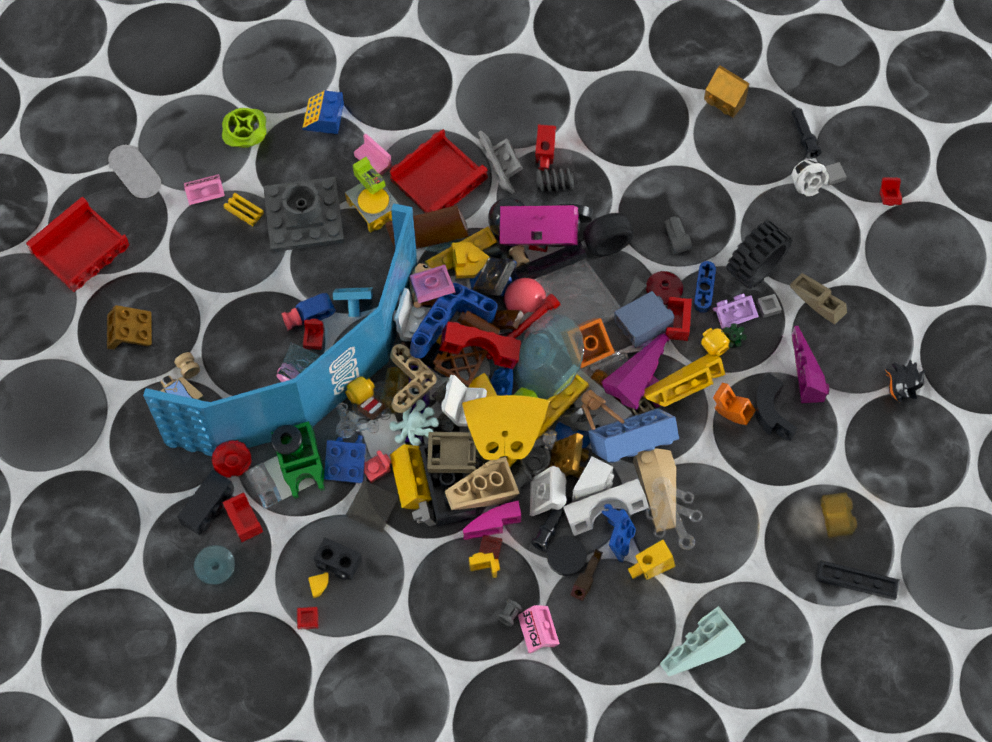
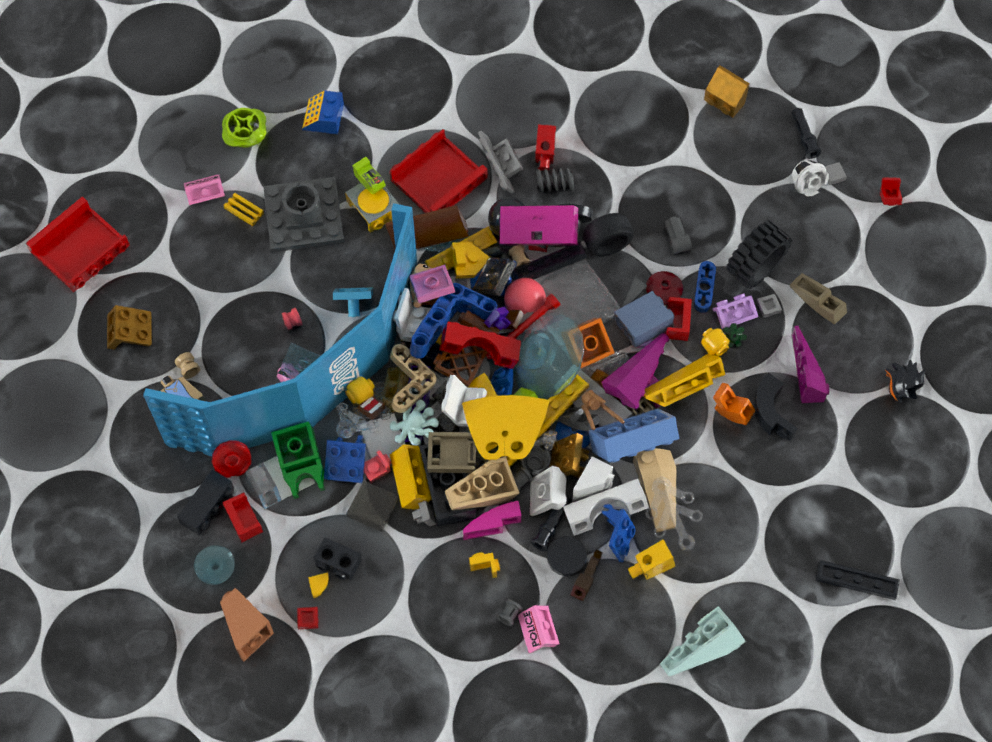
(134, 171): flat silver sticker -> none
(245, 622): none -> nougat slope
(282, 431): black piece -> none
(313, 334): red bracket -> none
(317, 307): blue beam -> none
(375, 153): bright pink panel -> none
(491, 545): clear red tile -> none
(498, 319): none -> dark purple tile
(838, 515): clear yellow brick -> none

